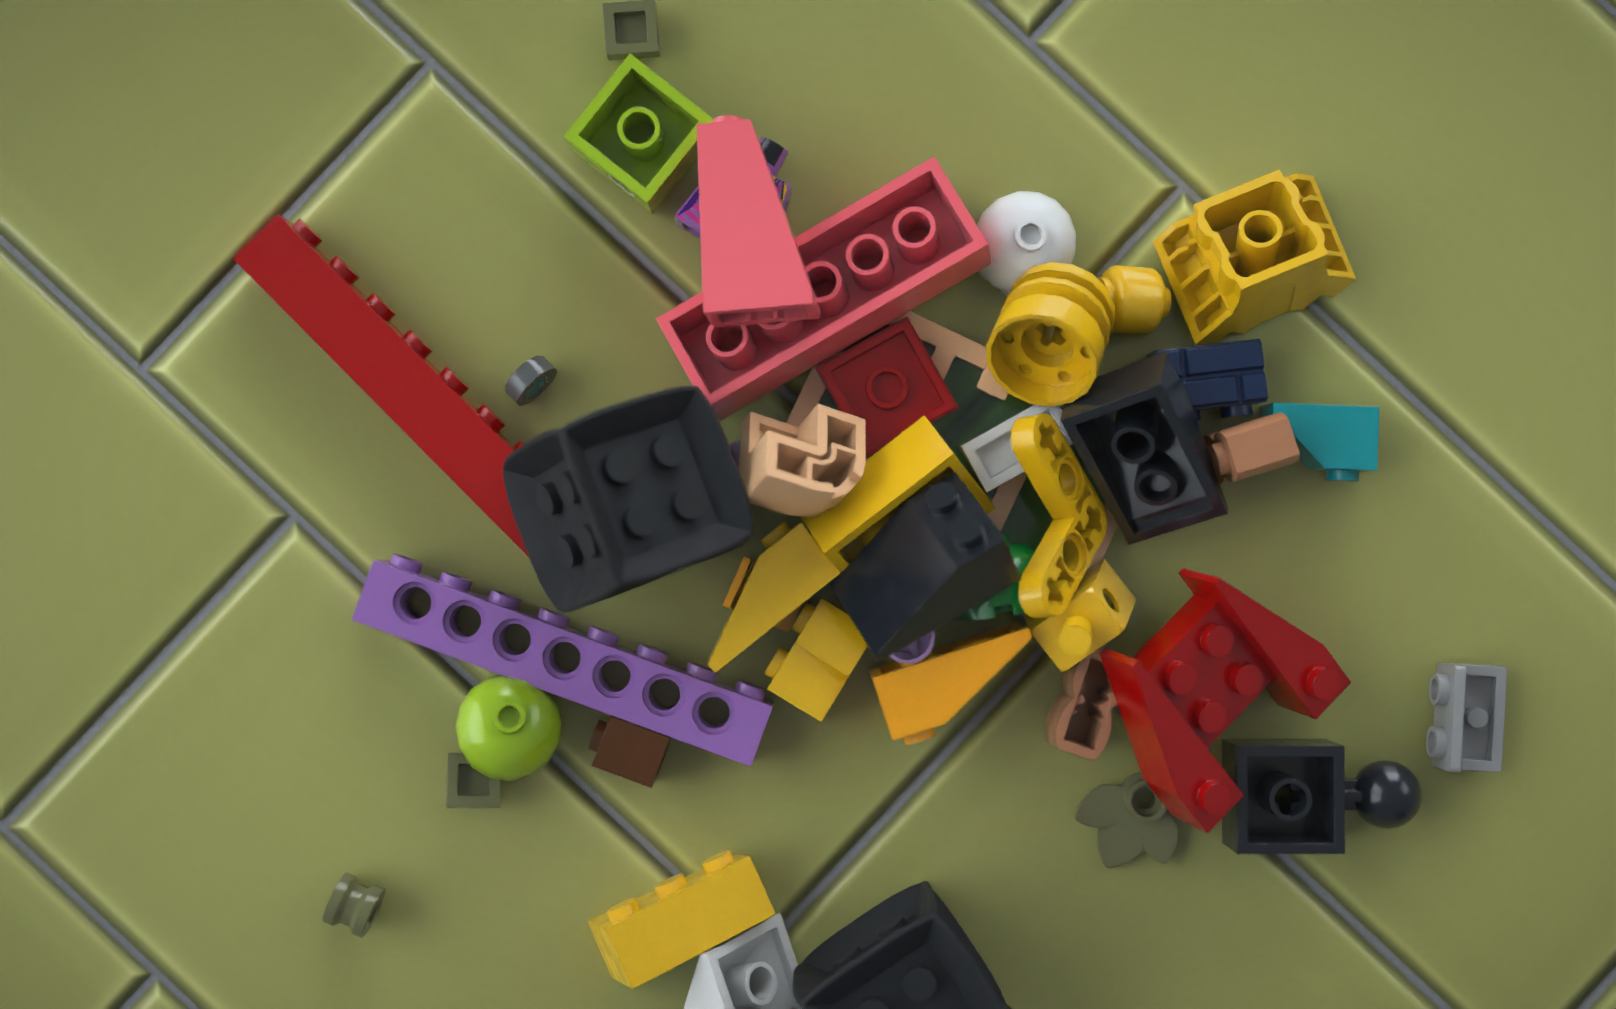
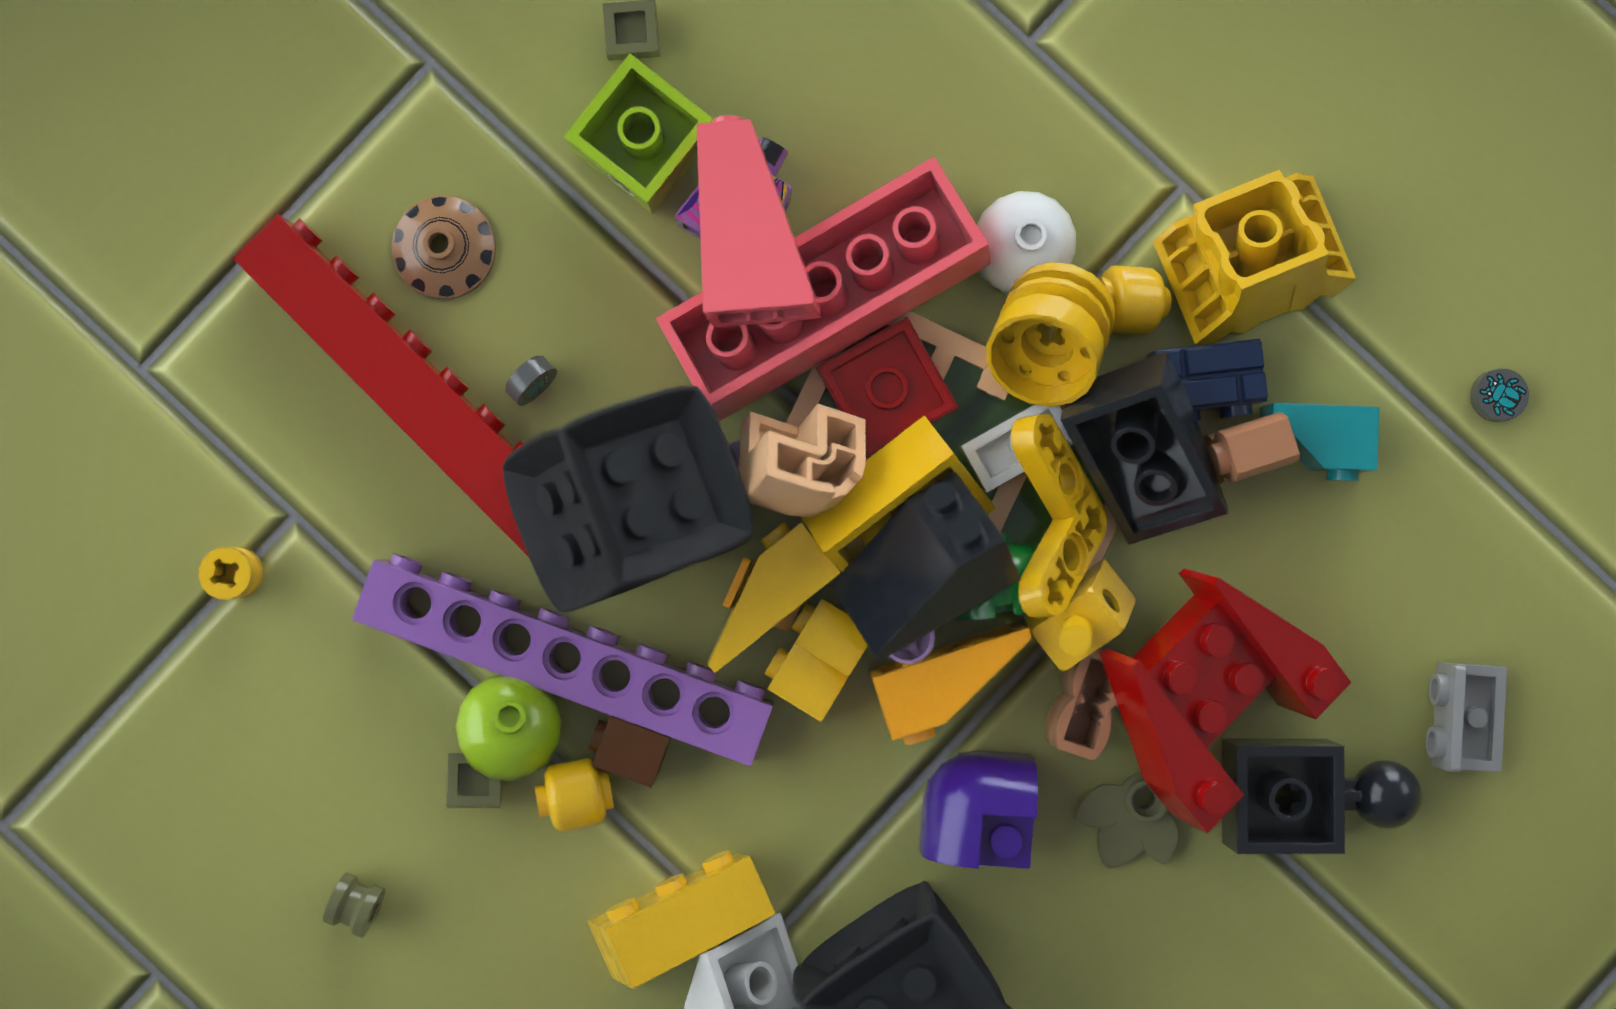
(242, 568): none -> yellow wheel
(464, 261): none -> medium nougat dish
(574, 795): none -> yellow head
(981, 810): none -> dark purple brick
(1499, 395): none -> tile

